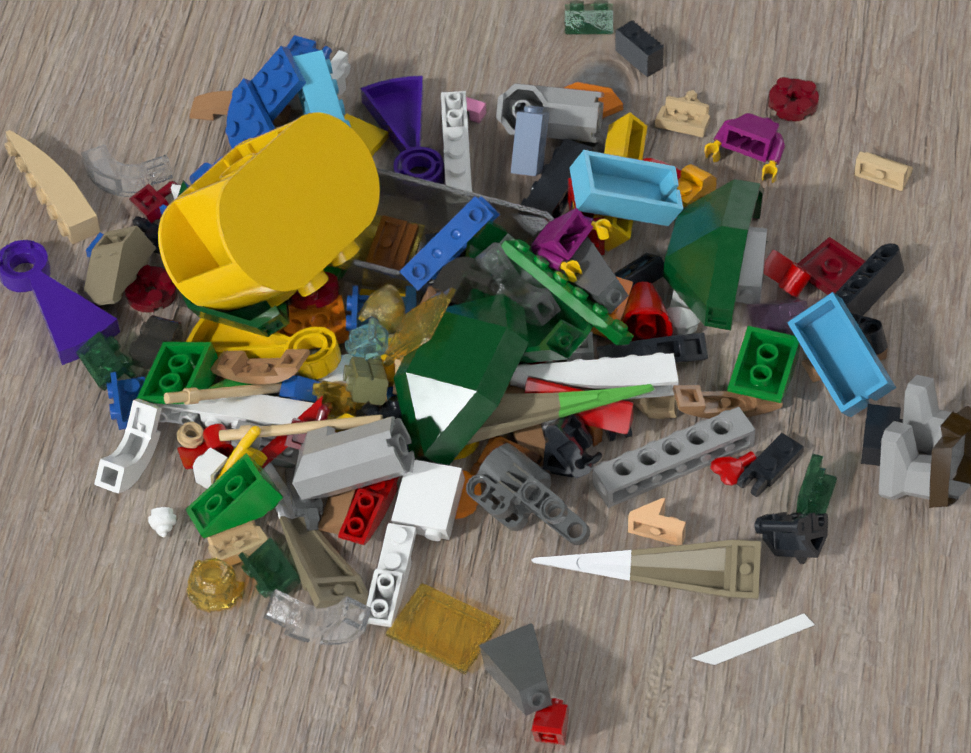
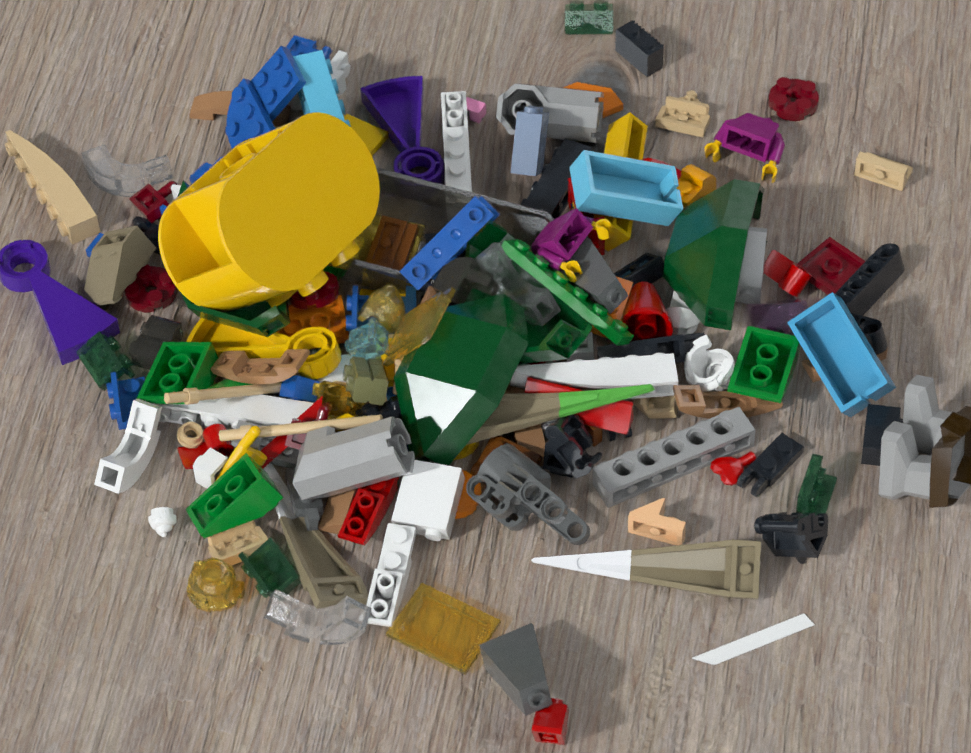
(708, 367): none -> white helmet

